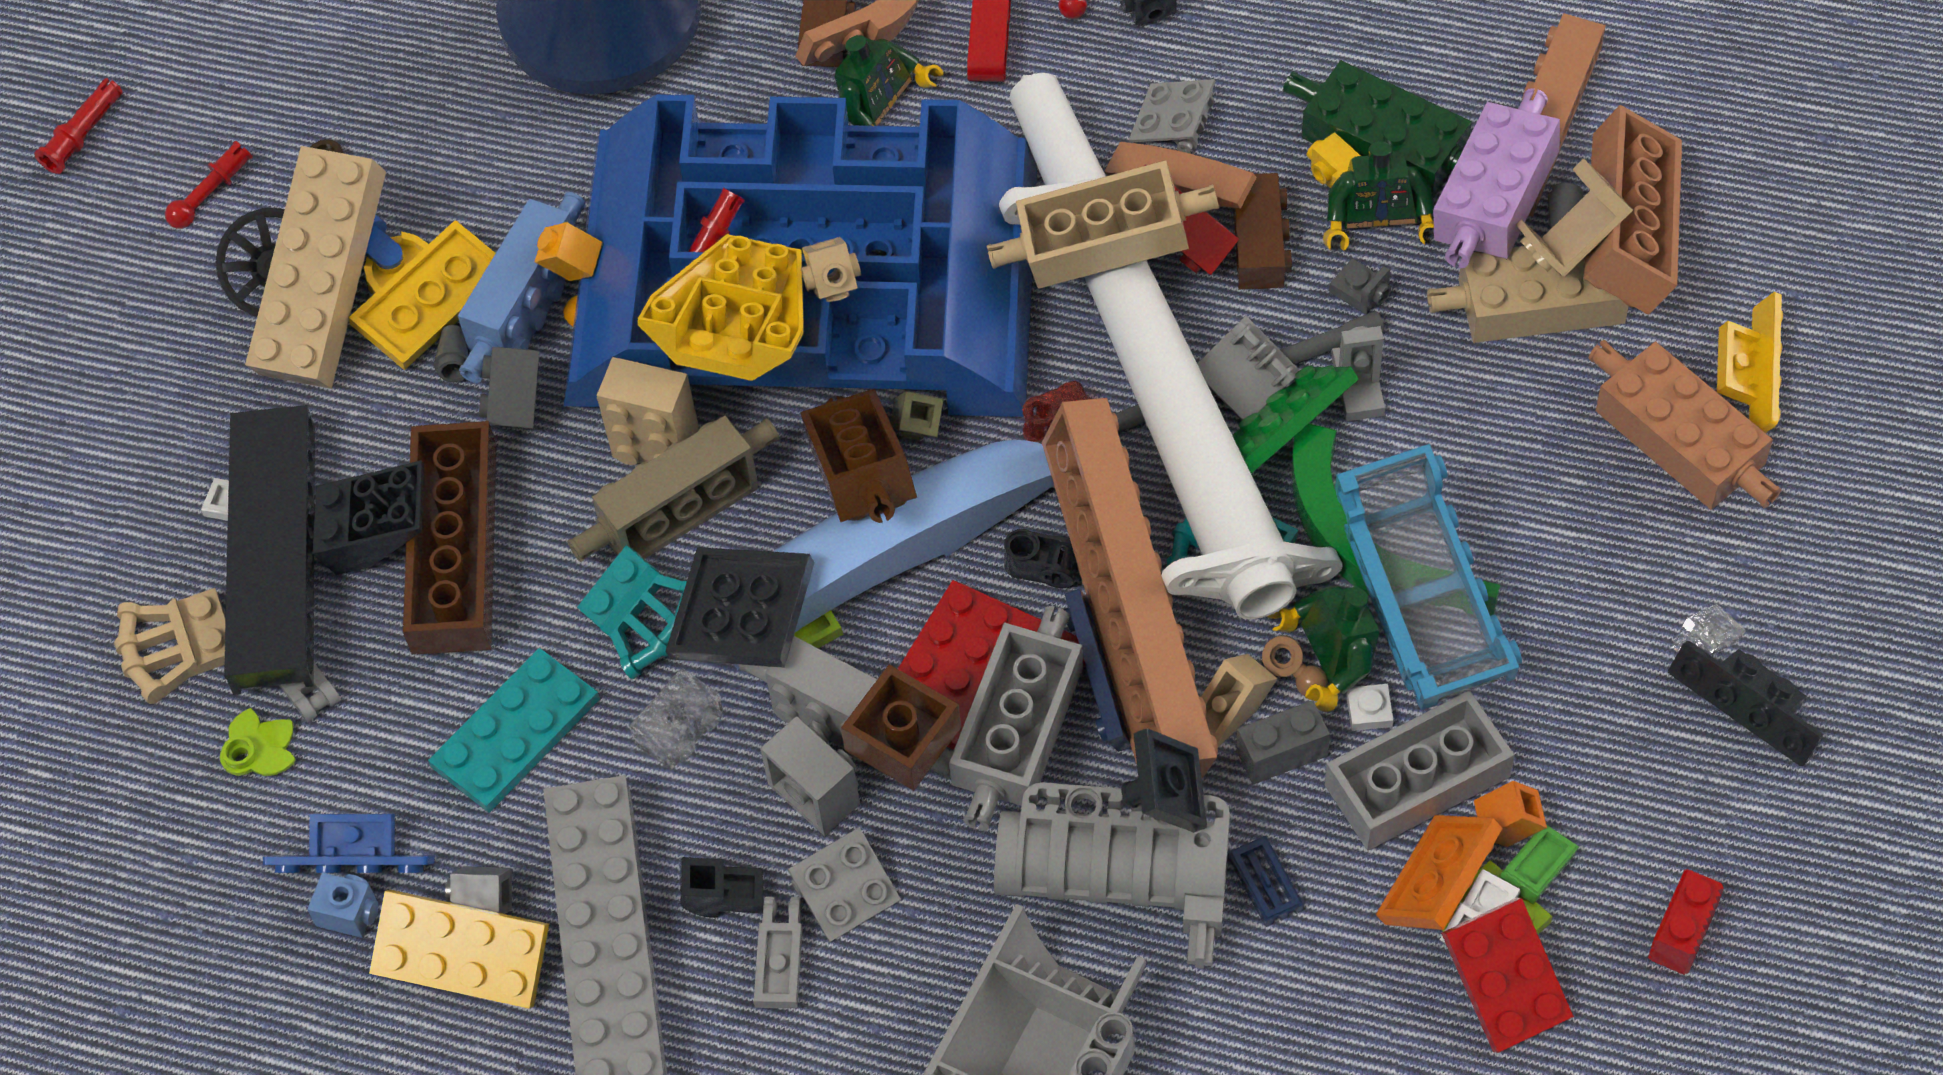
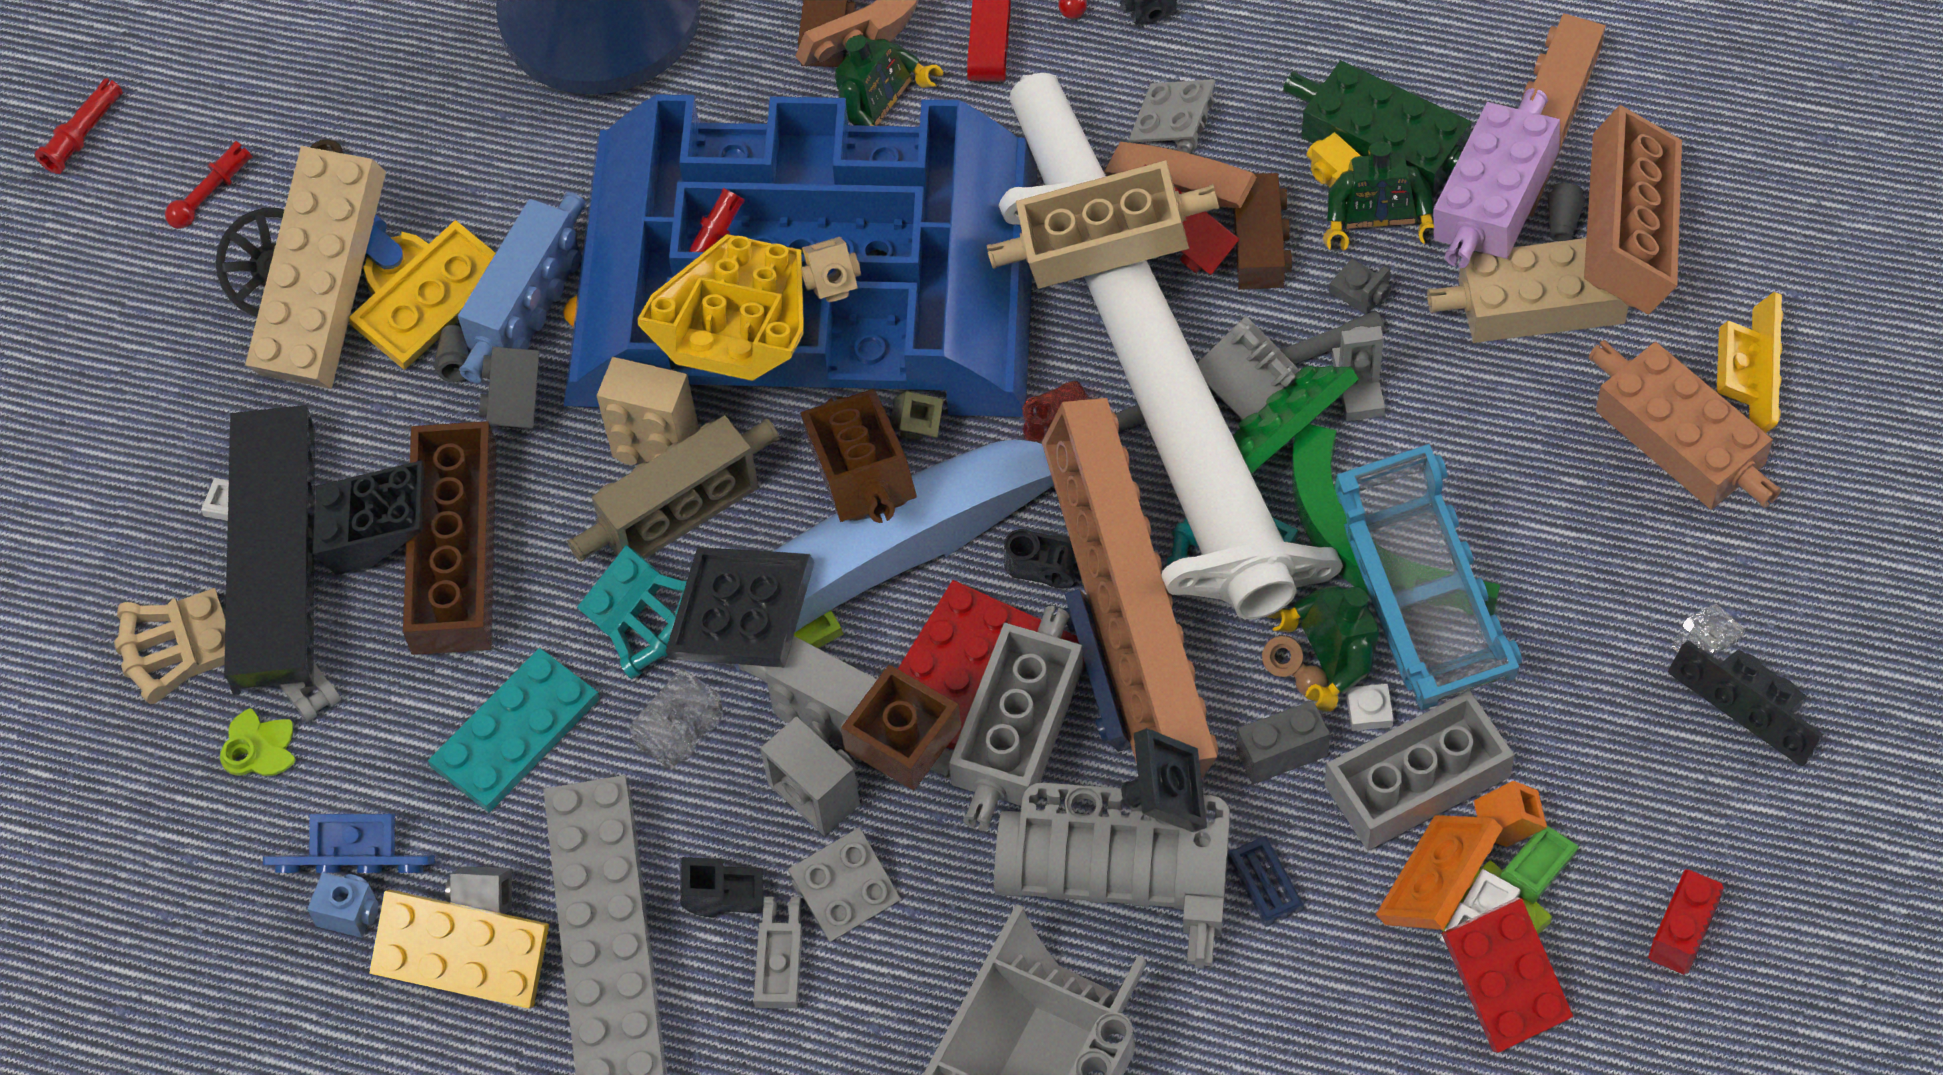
(568, 251): light orange brick -> none
(1235, 694): tan slope -> none
(1581, 227): tan panel -> none

